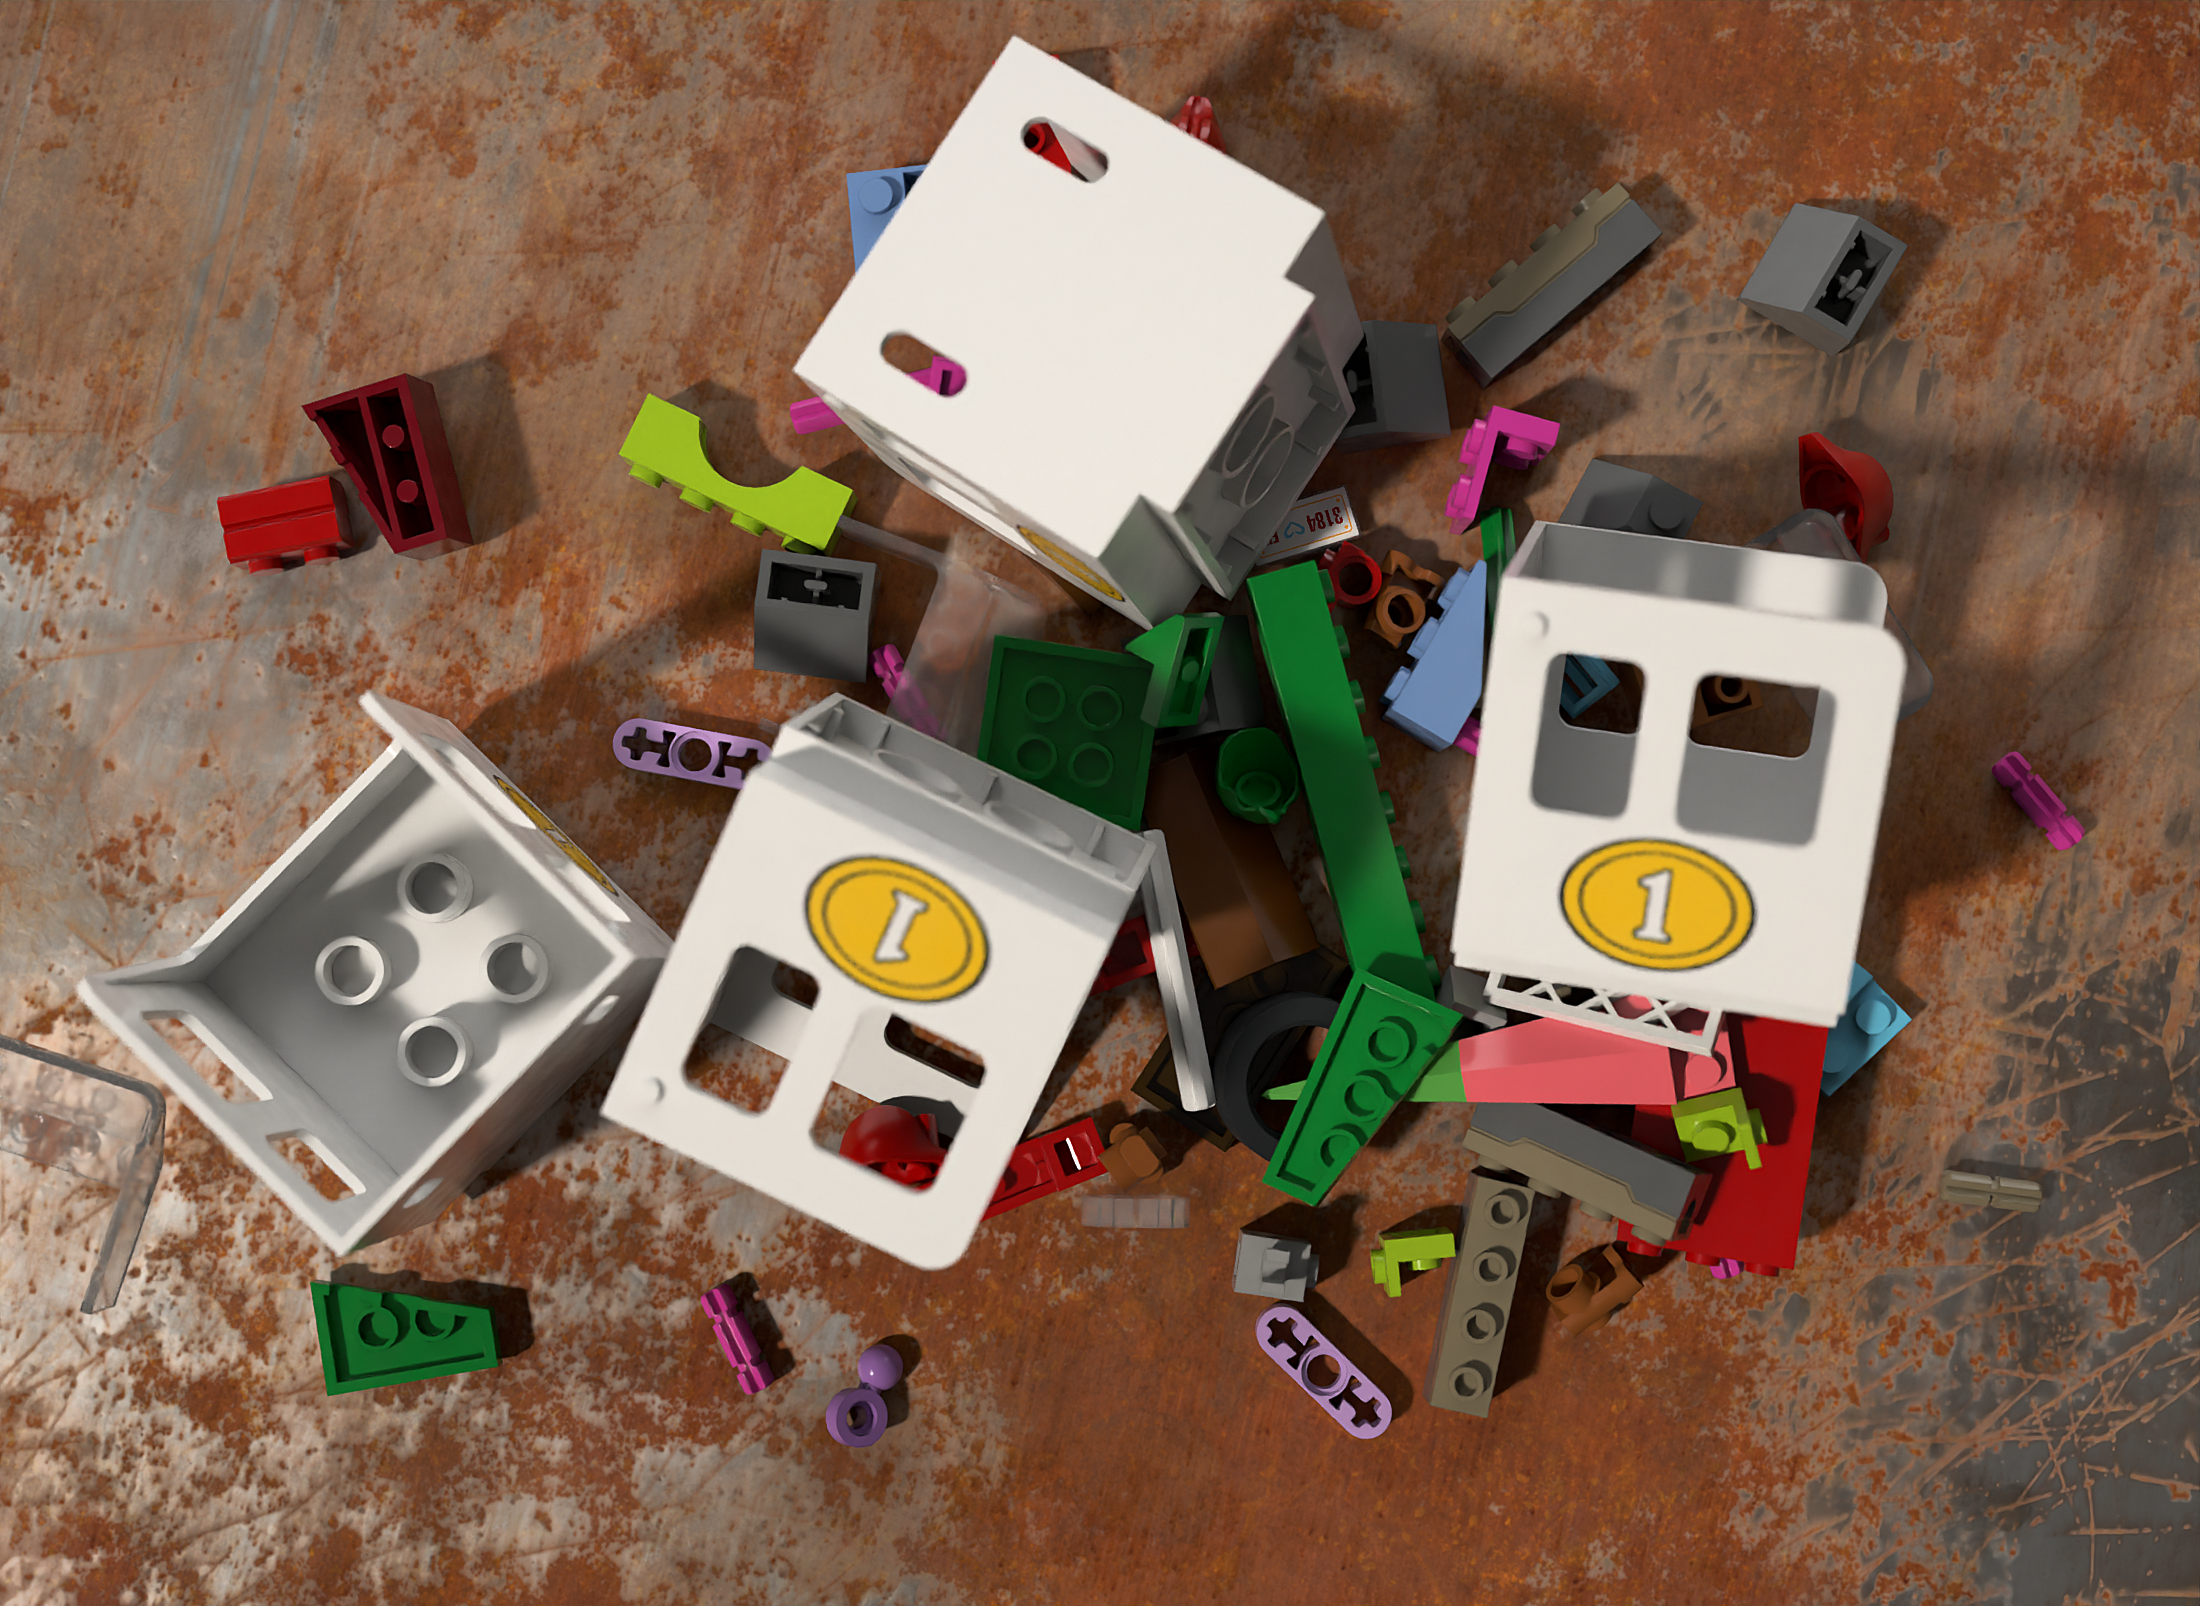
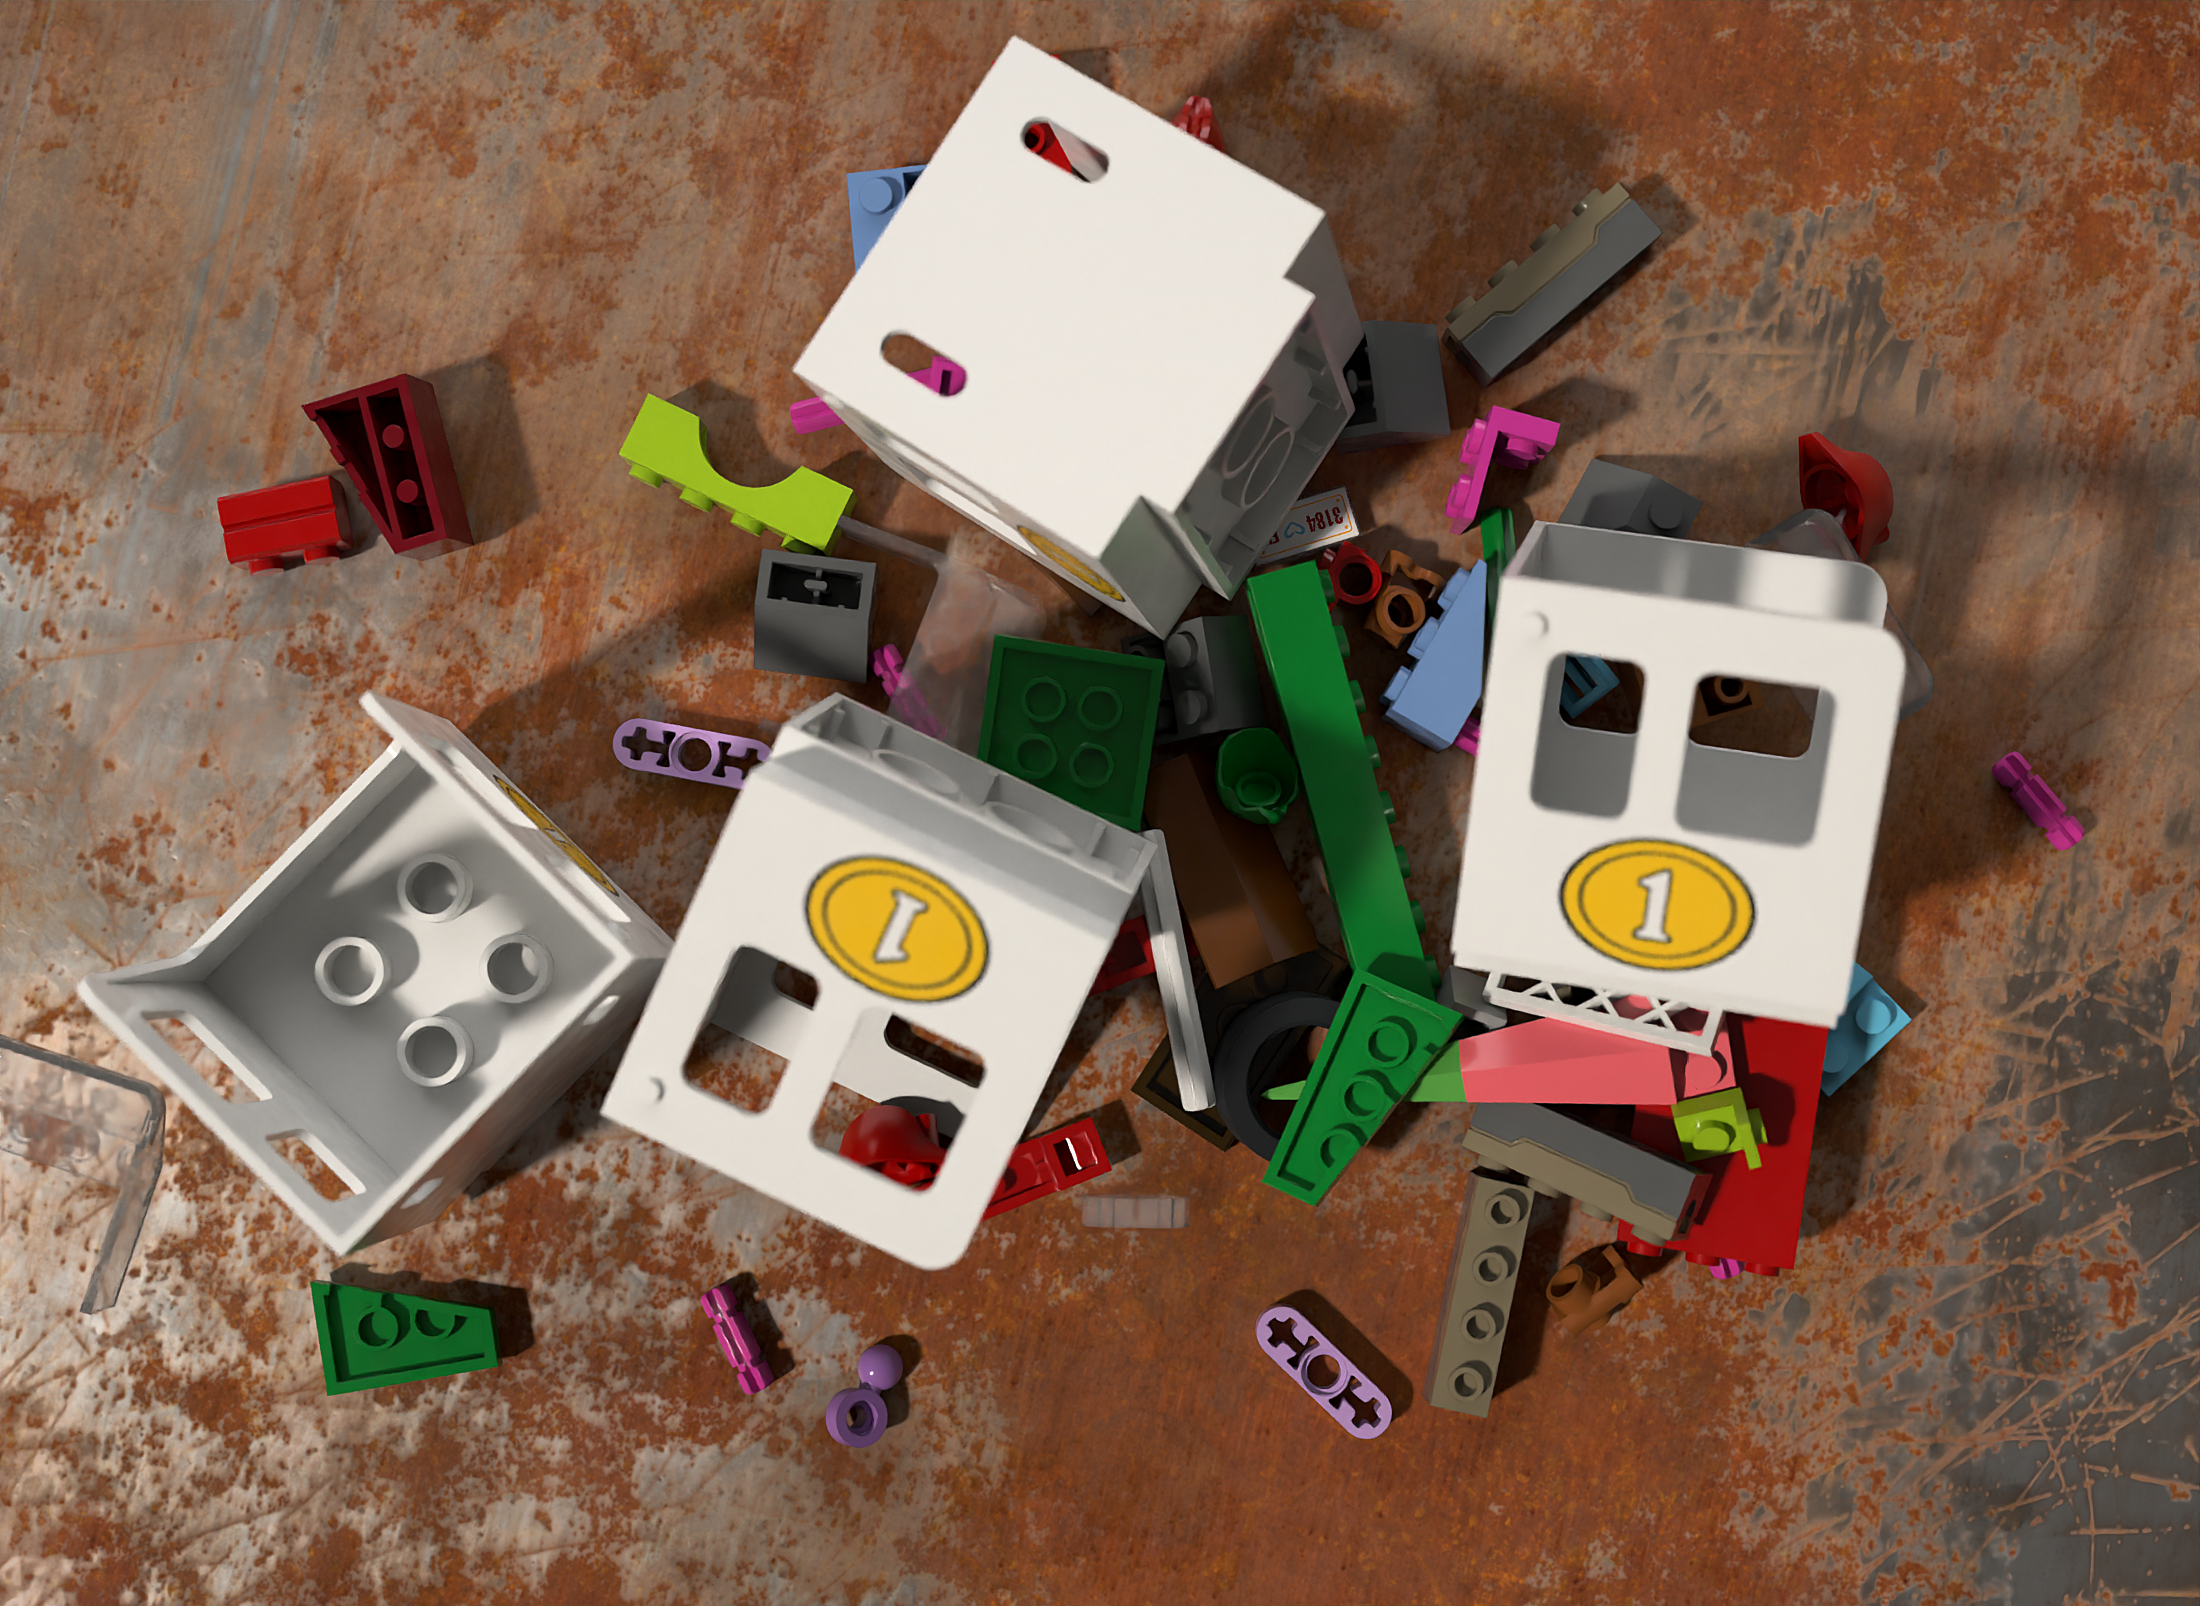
(1133, 1156): dark orange plate -> none
(1182, 661): green slope -> none
(1274, 1265): light grey brick -> none
(1419, 1248): lime bracket -> none
(1822, 275): dark grey slope -> none
(1982, 1190): dark tan piece -> none

